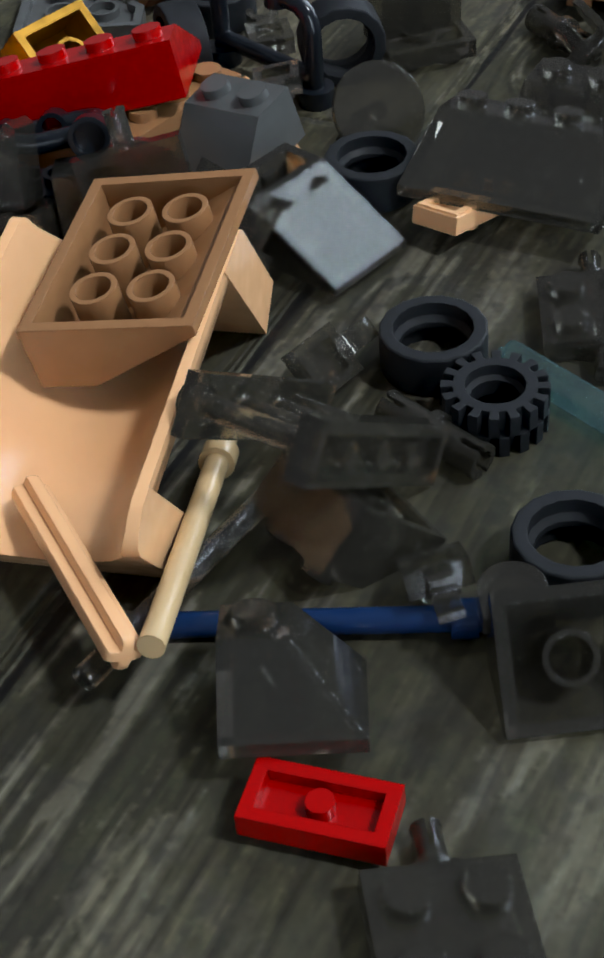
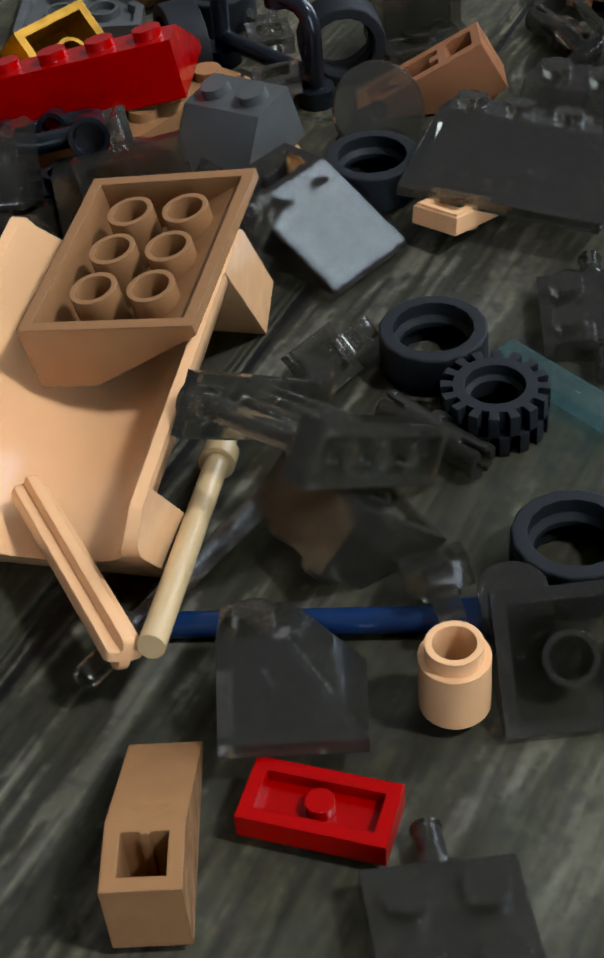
(153, 847): none -> medium nougat slope
(454, 675): none -> light nougat brick
(456, 65): none -> nougat slope

